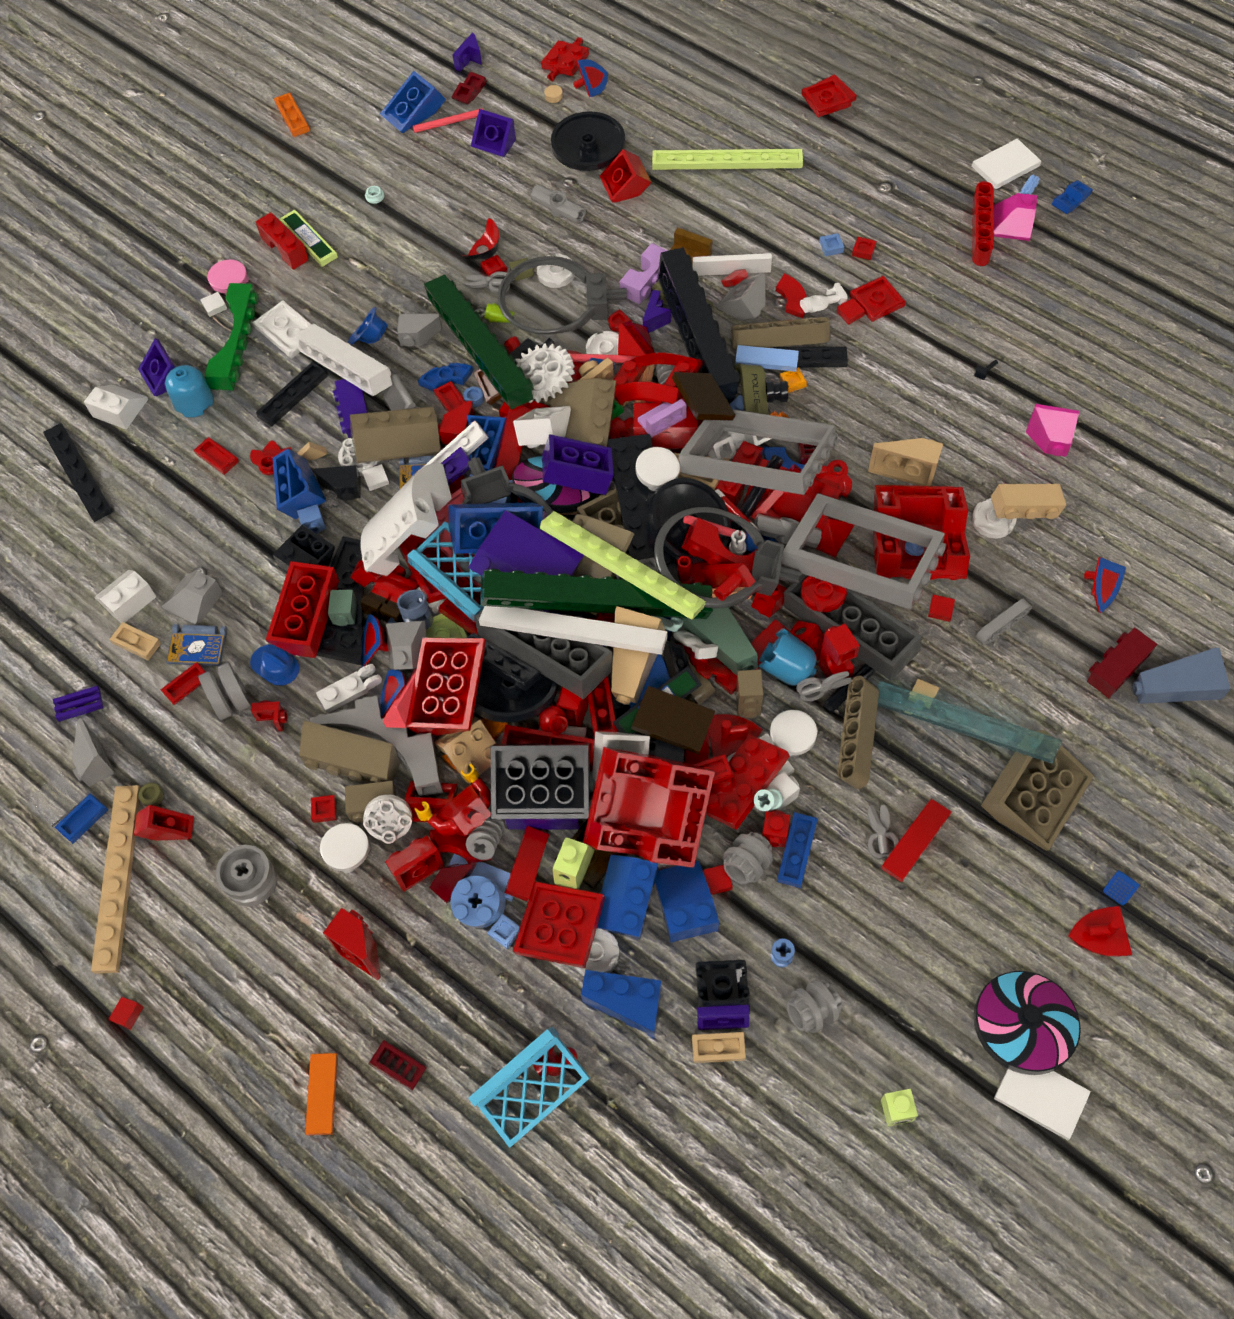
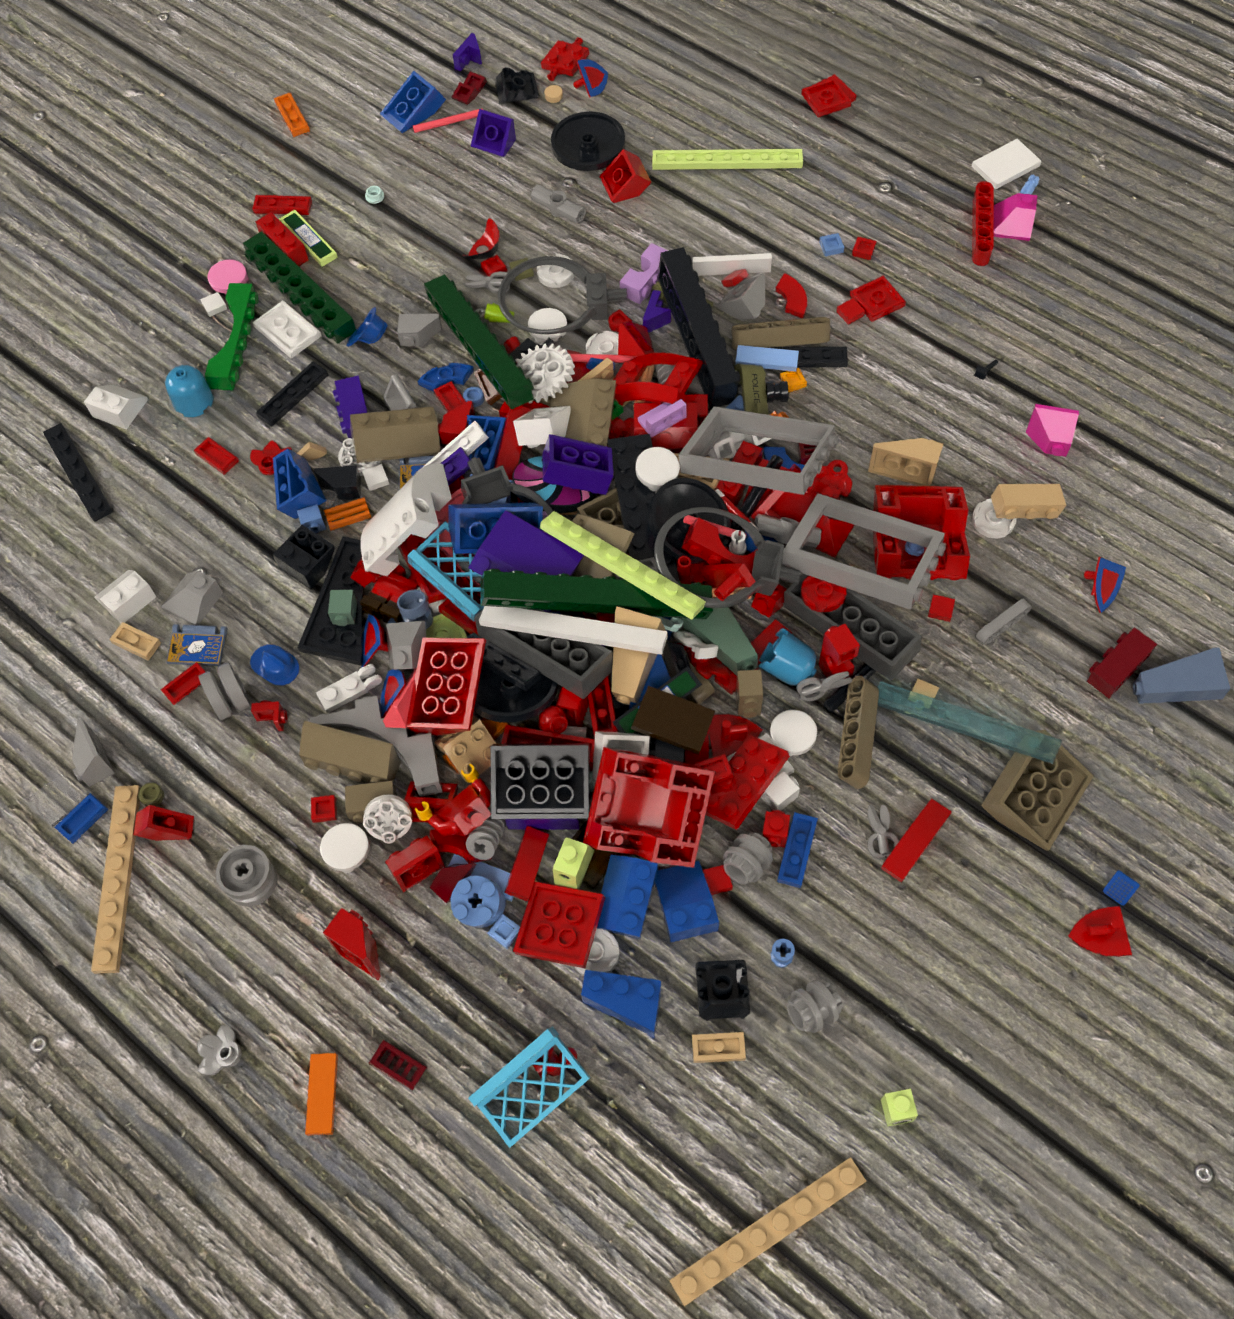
(77, 700): dark purple tile -> none
(126, 1013): red slope -> none
(156, 367): dark purple slope -> none
(215, 1049): none -> light grey plate
(281, 204): none -> red tile
(299, 287): none -> dark green brick
(302, 609): red slope -> none
(344, 359): white brick -> none
(347, 510): none -> orange tile
(515, 86): none -> black slope
(547, 319): none -> white tile
(587, 367): tan tile -> none
(693, 244): pearl gold panel -> none
(703, 396): dark brown tile -> none
(723, 1017): dark purple tile -> none
(762, 803): light aqua bush -> none
(767, 1231): none -> tan plate
(812, 636): red bracket -> none
(819, 302): white piece -> none
(1027, 1022): dish -> none
(1045, 1099): white tile -> none
(1072, 197): blue slope -> none

